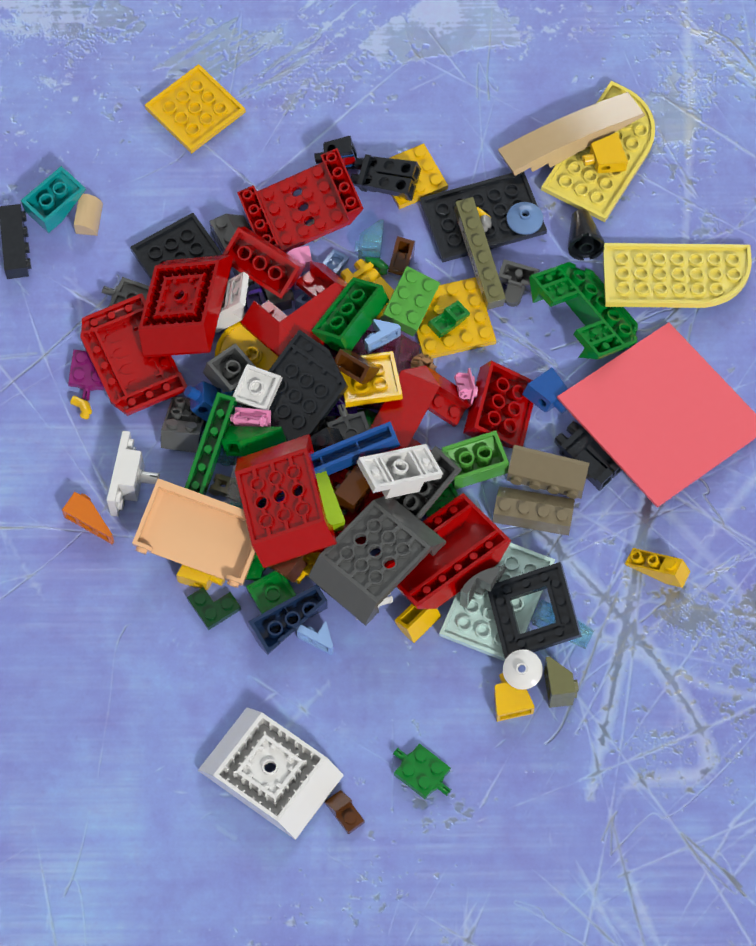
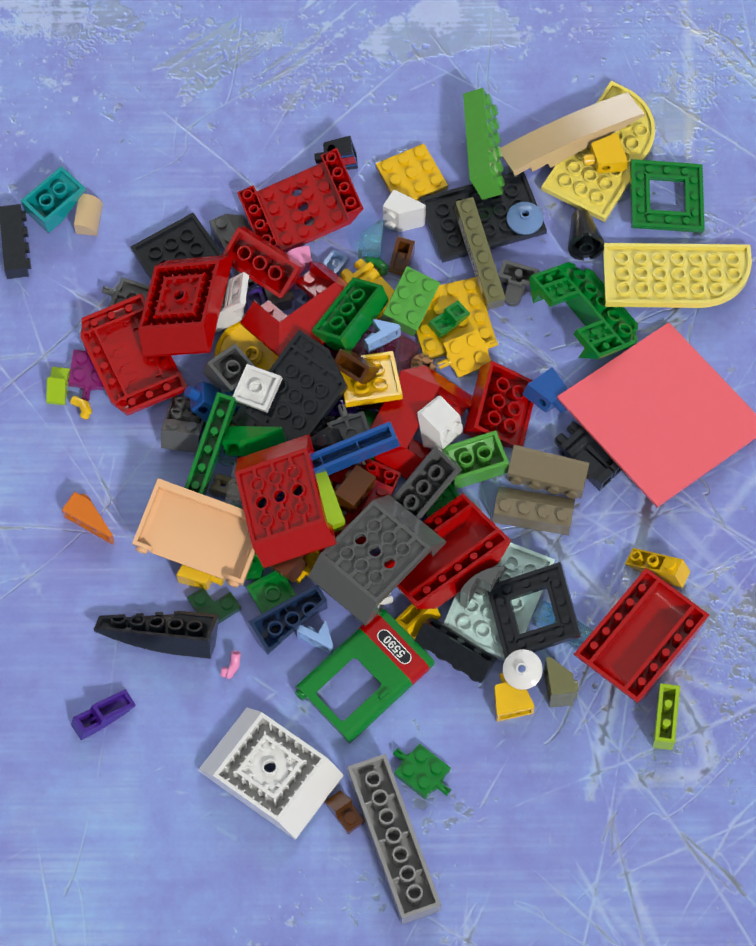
(57, 386): none -> lime slope
(102, 714): none -> dark purple slope
(127, 475): white brick -> none
(174, 634): none -> black wedge
(195, 108): yellow plate -> none
(233, 667): none -> bright pink arm
(251, 417): bright pink hinge -> none
(387, 176): black hips -> none
(388, 656): none -> green piece
(394, 839): none -> light grey brick
(400, 470): white brick -> none
(403, 212): none -> white slope
(439, 423): none -> white slope
(455, 650): none -> black brick
(466, 386): bright pink hinge -> none
(467, 353): none -> yellow plate
(483, 143): none -> bright green brick
(485, 219): light grey arm -> none
(642, 636): none -> red slope
(643, 218): none -> green plate
(666, 716): none -> lime brick

